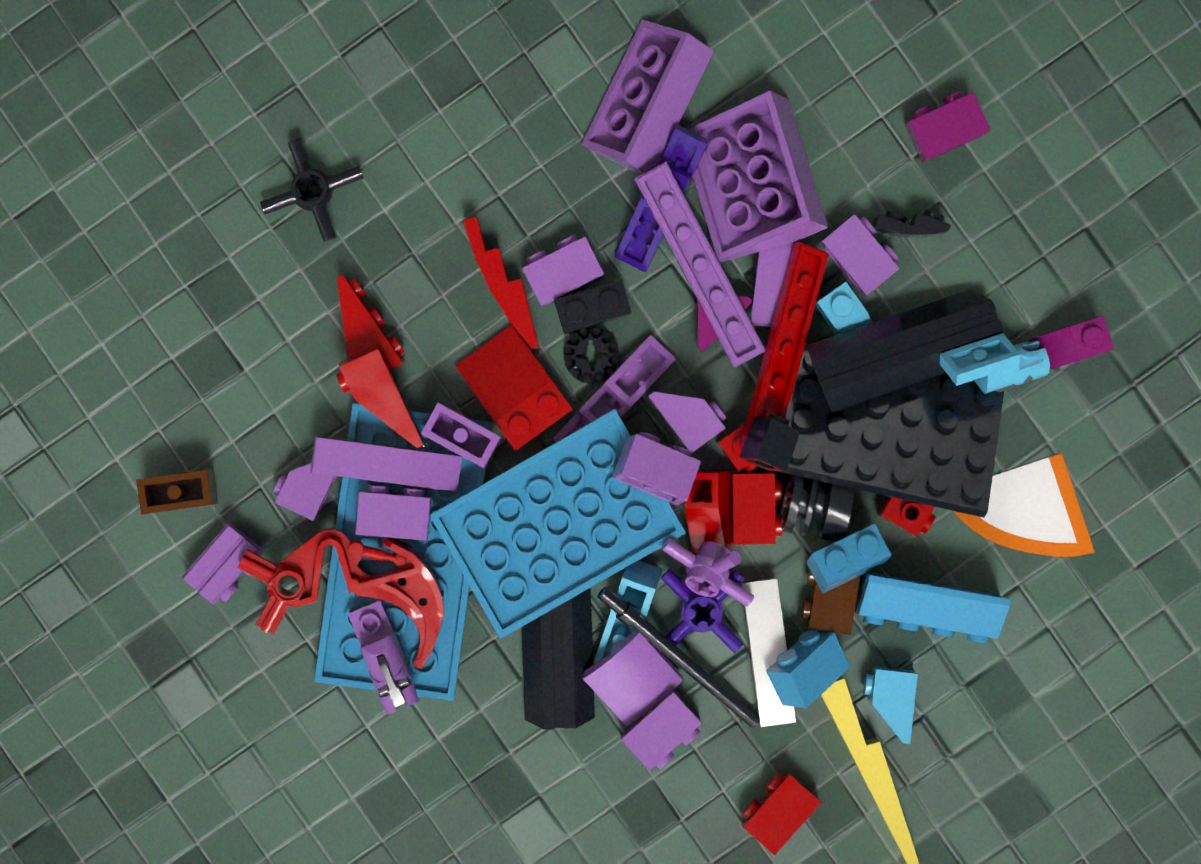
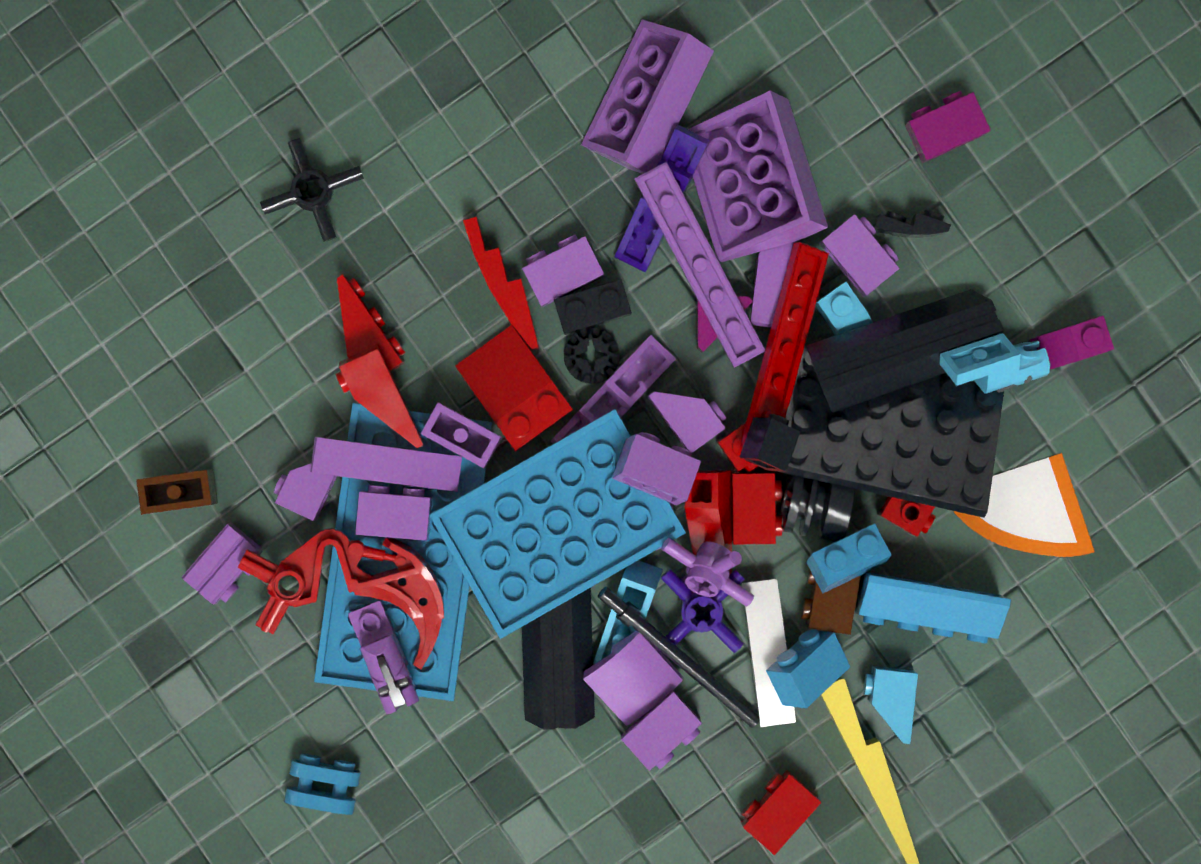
(340, 774): none -> dark azure brick

